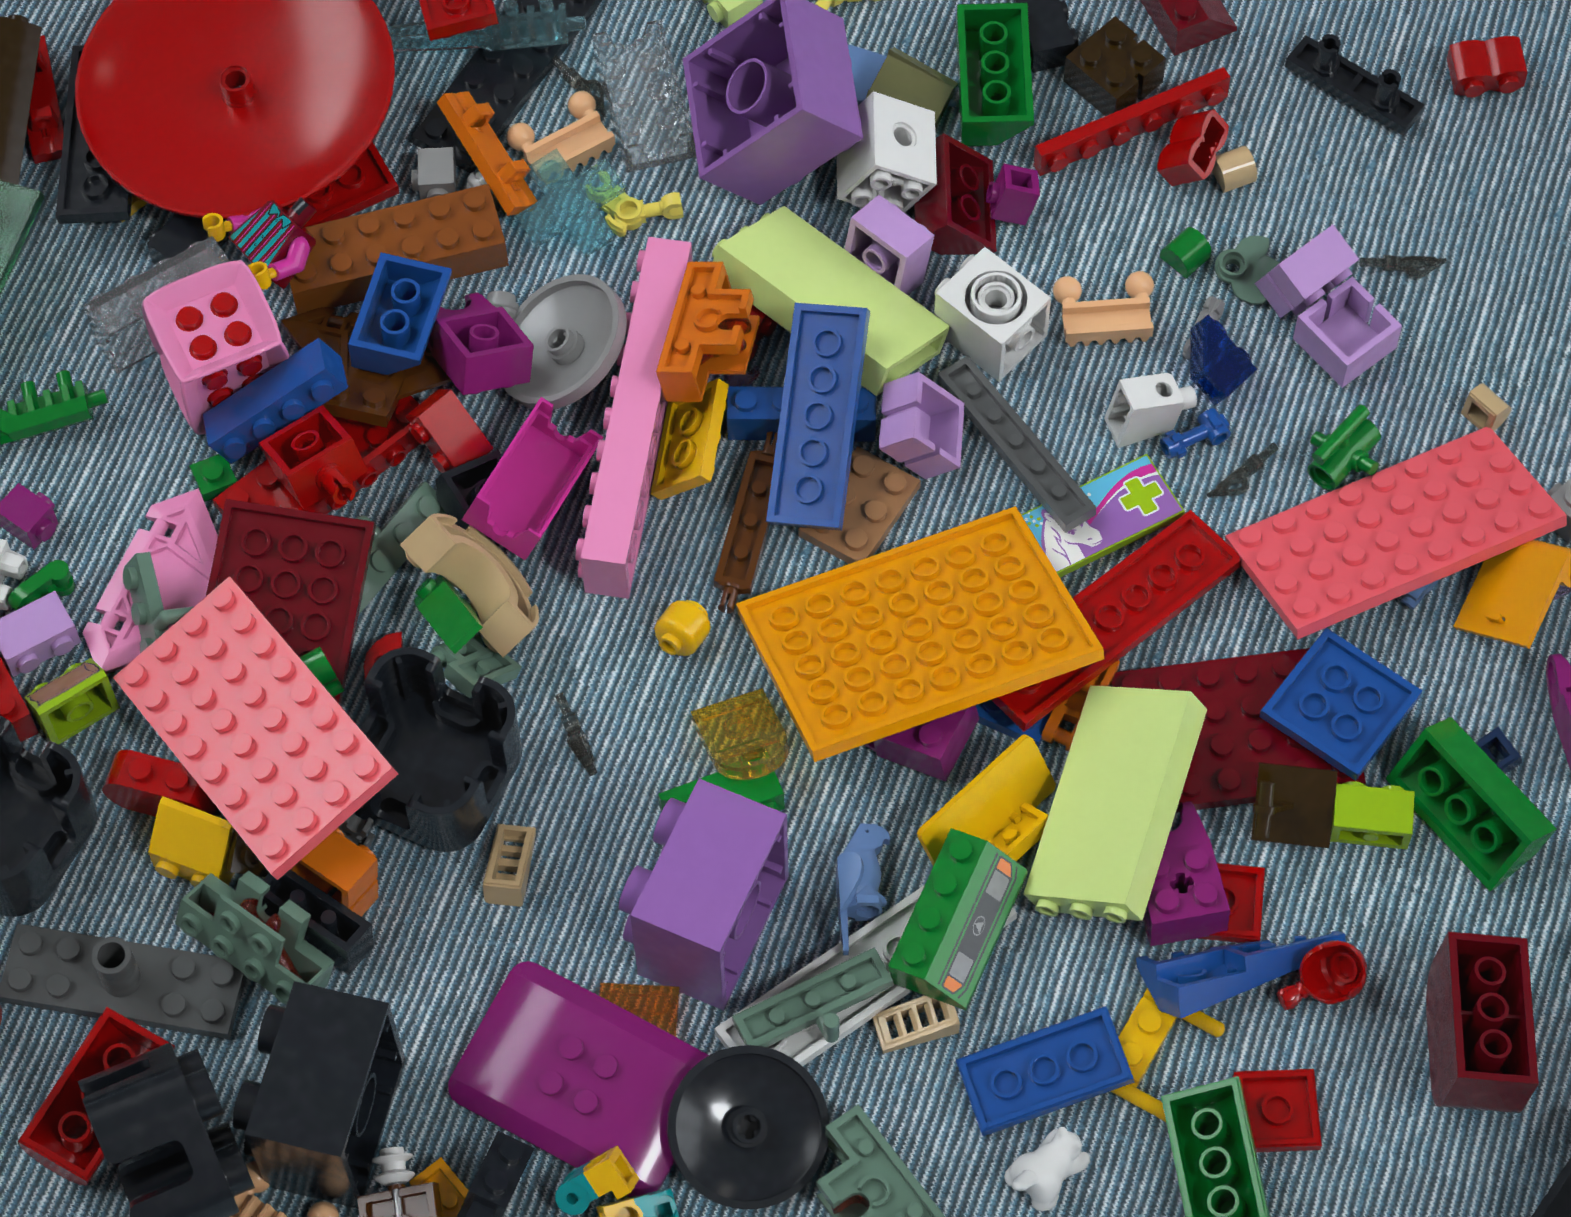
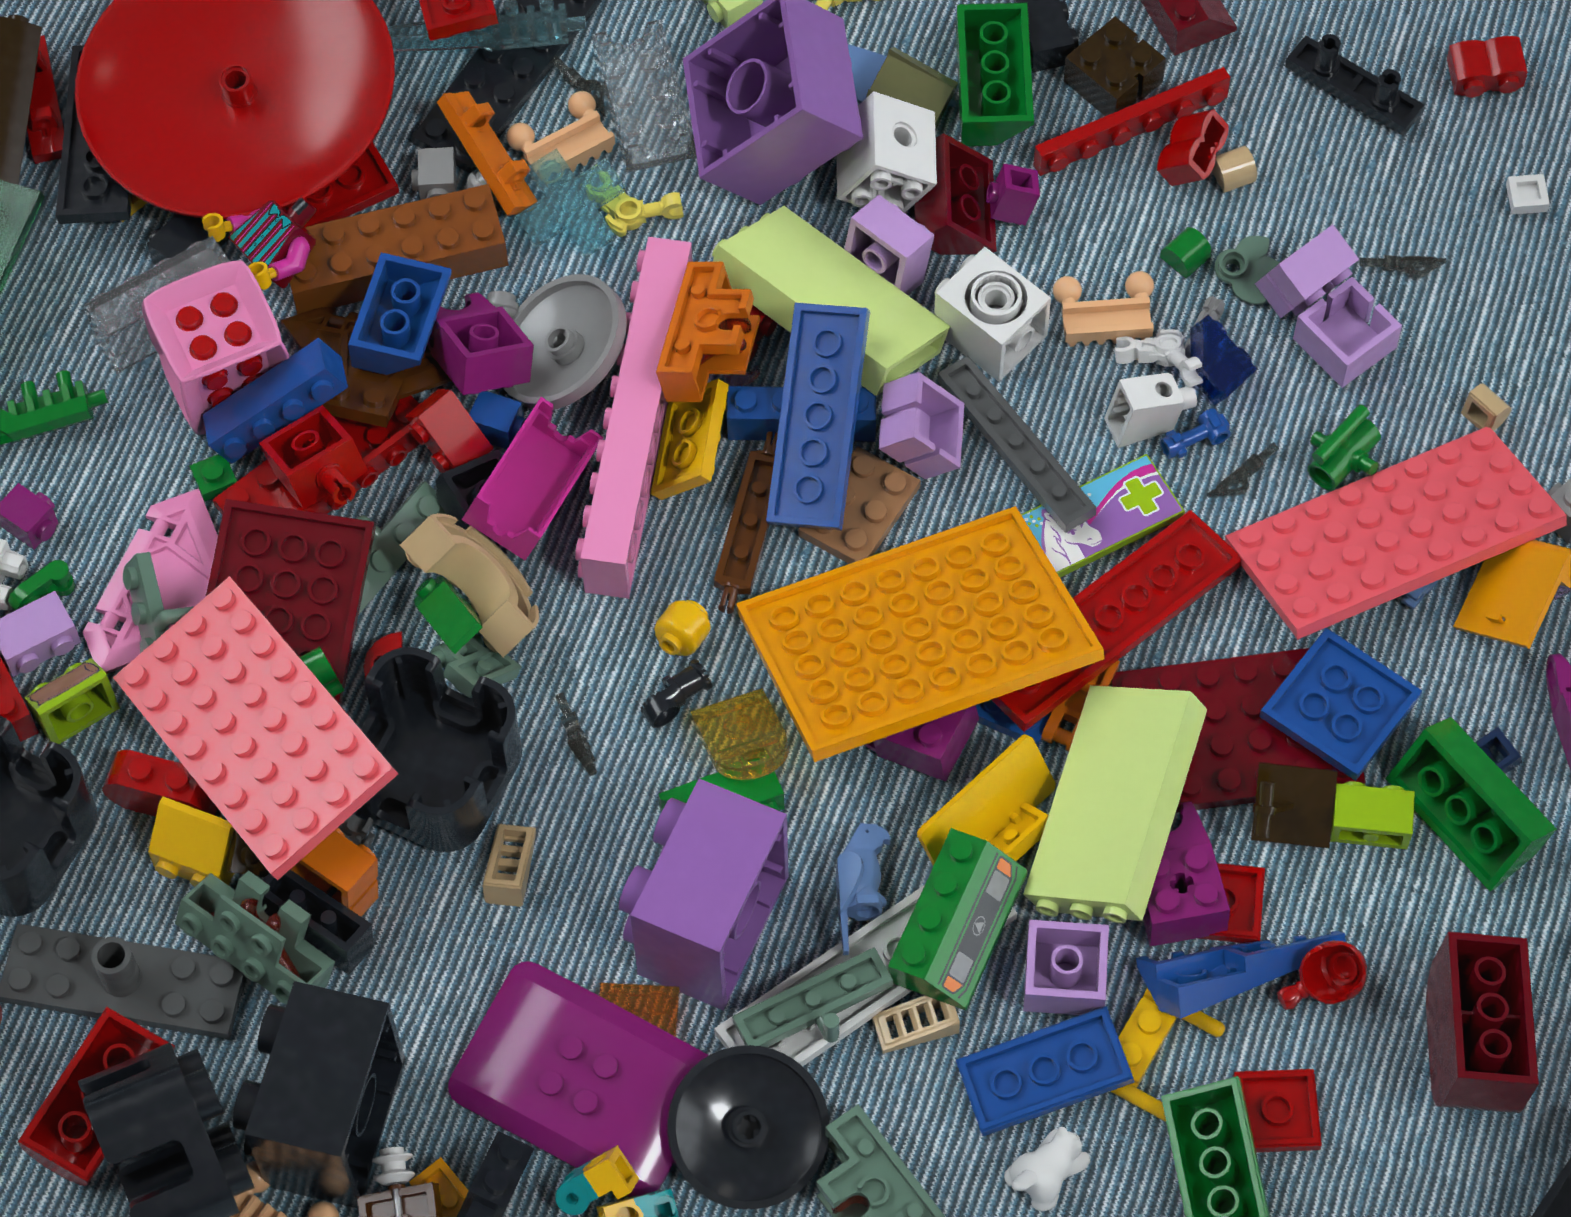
(497, 417): none -> blue brick
(678, 688): none -> black connector
(1065, 967): none -> lavender brick
(1165, 349): none -> white piece
(1527, 194): none -> white plate

